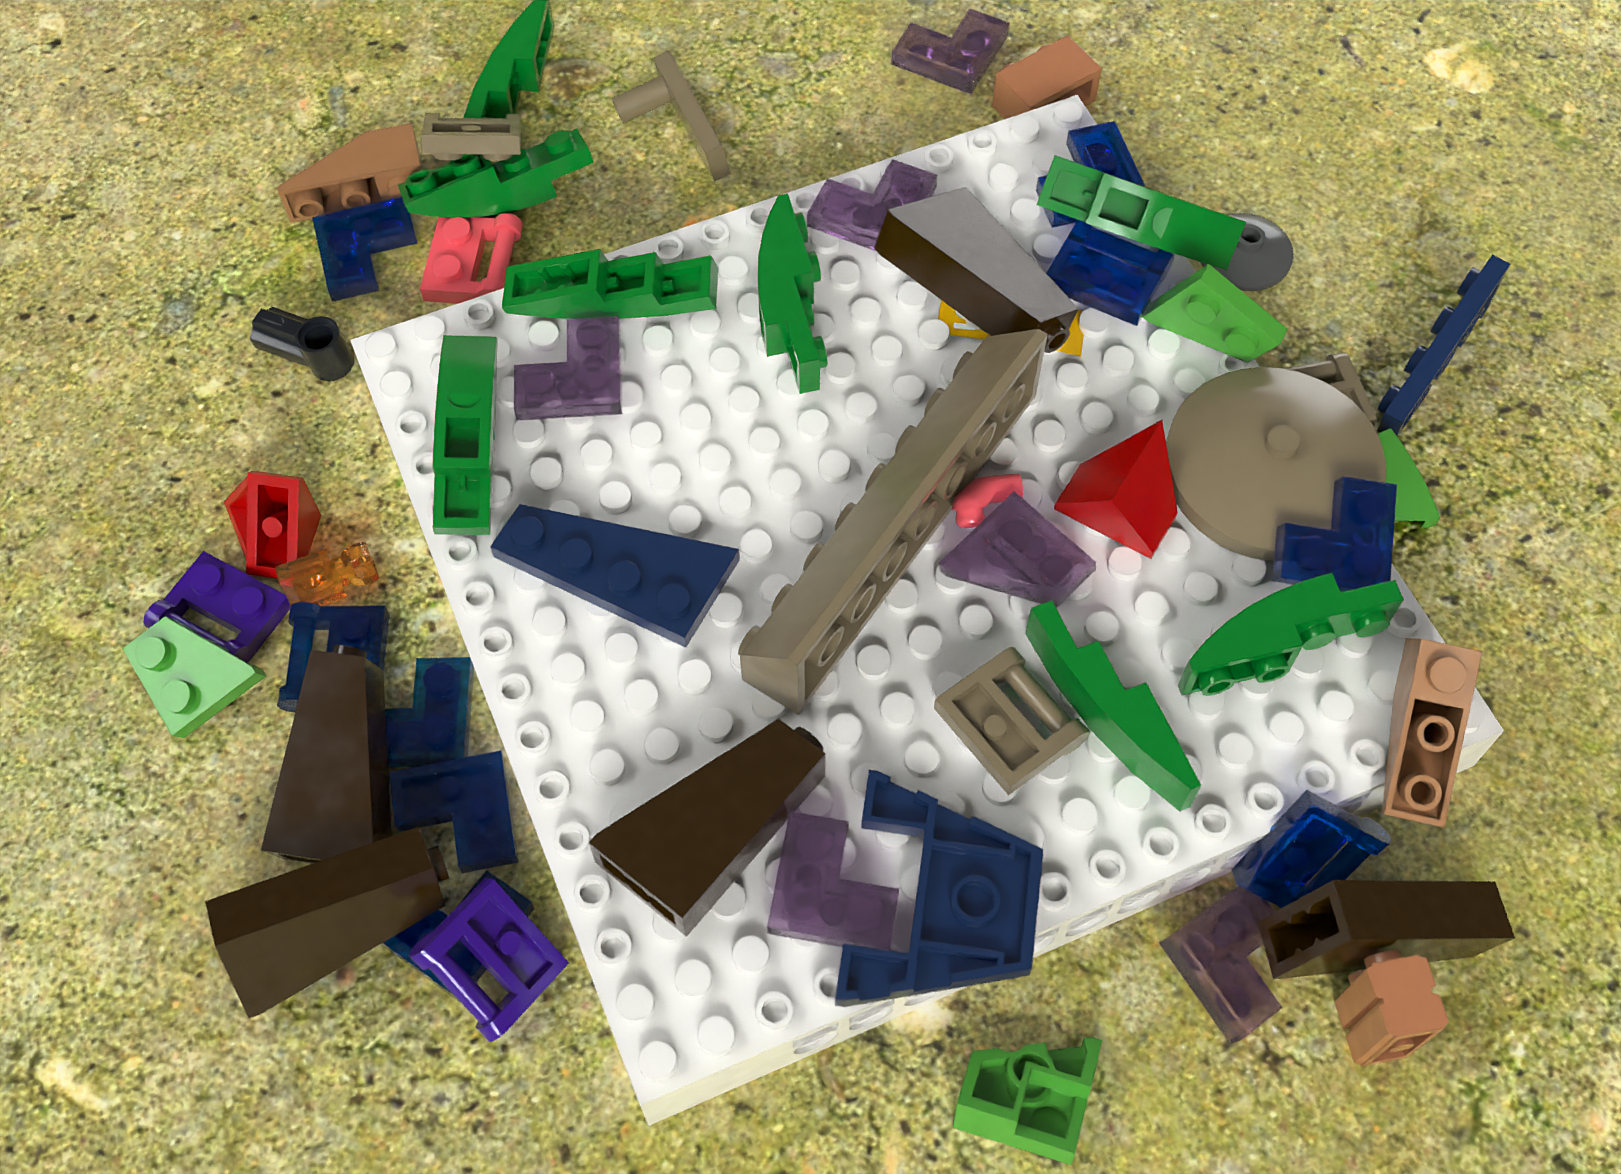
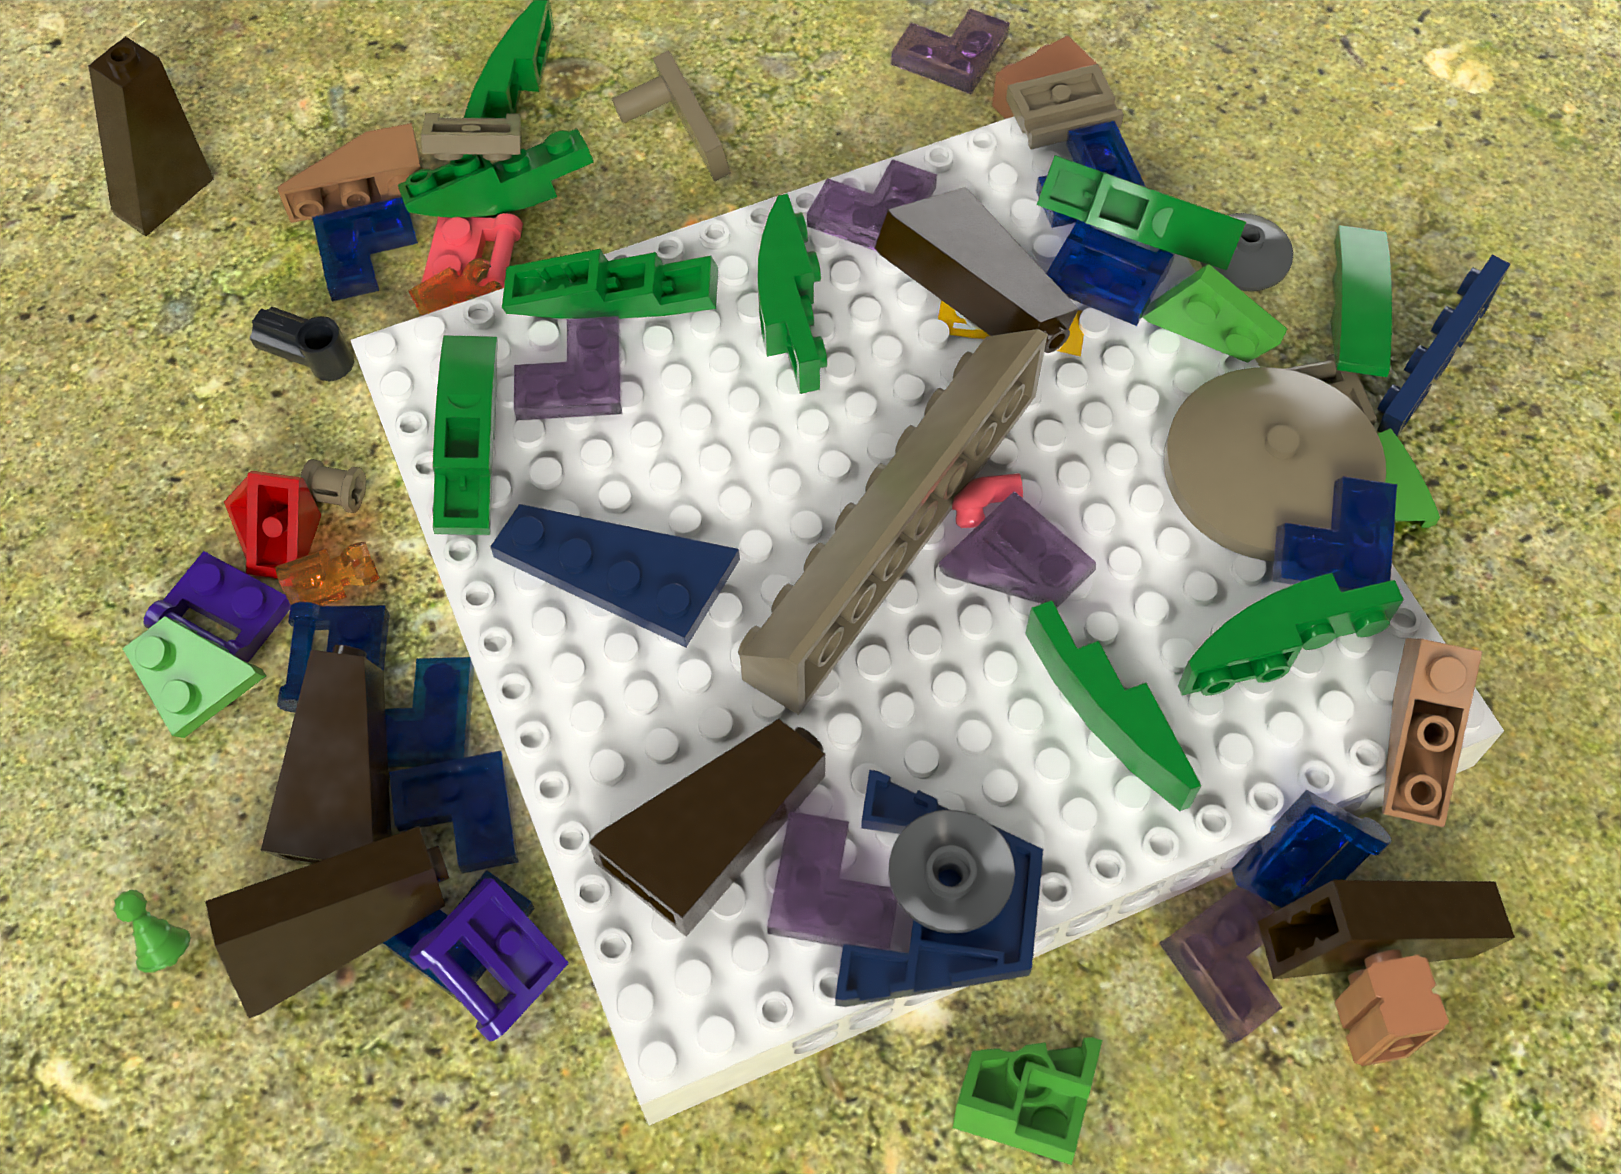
(144, 137): none -> dark brown slope
(155, 939): none -> bright green piece
(335, 485): none -> dark tan bush
(450, 289): none -> clear orange plate
(955, 843): none -> dark grey dish
(999, 731): dark tan plate -> none
(1061, 103): none -> dark tan plate
(1125, 492): red slope -> none
(1362, 302): none -> green slope

